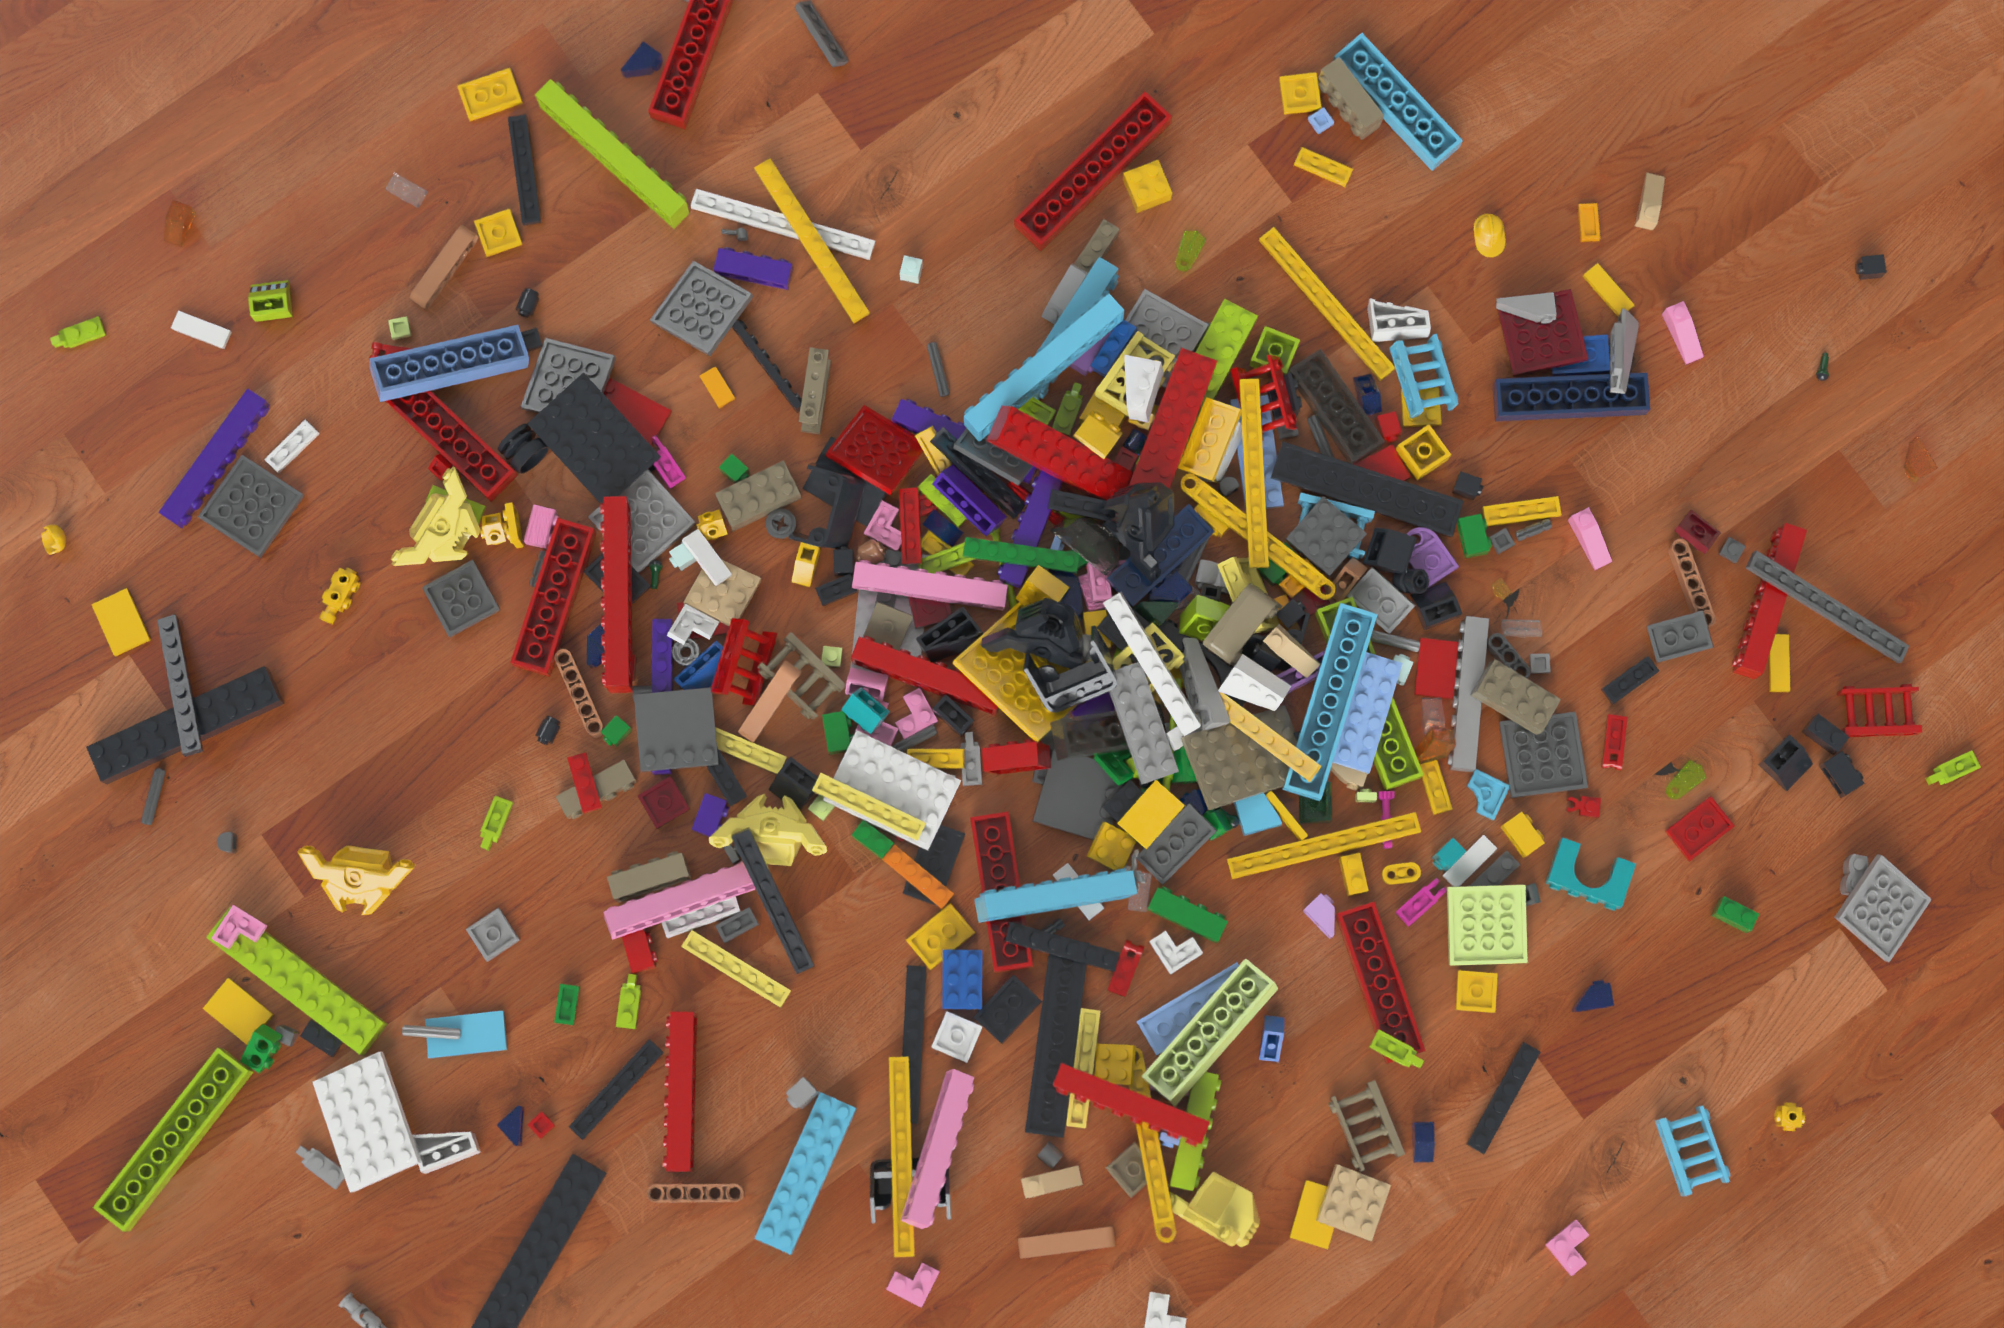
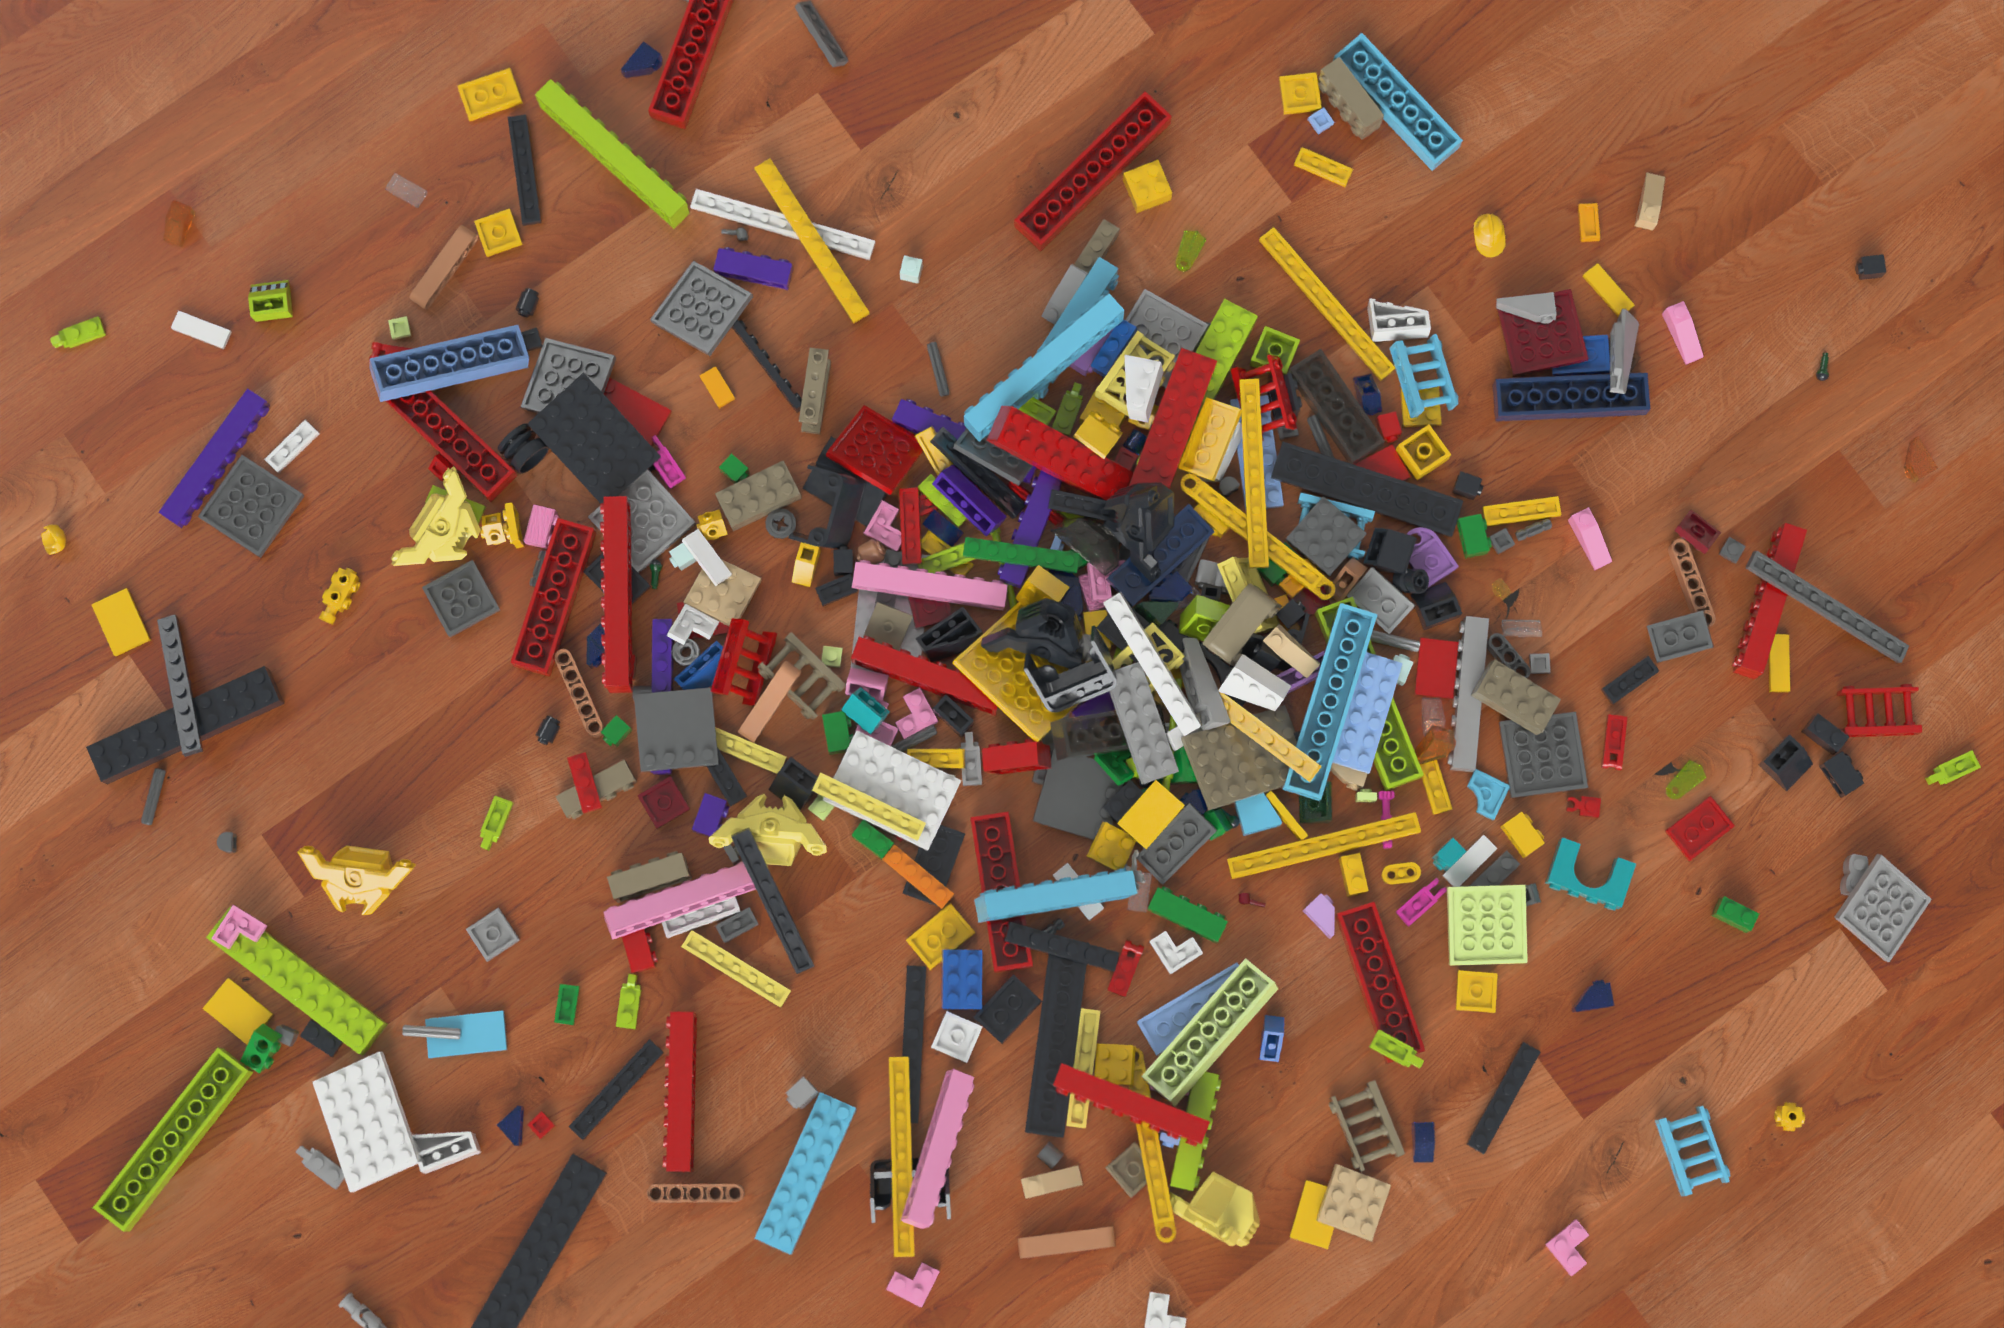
(1244, 899): none -> dark red hand

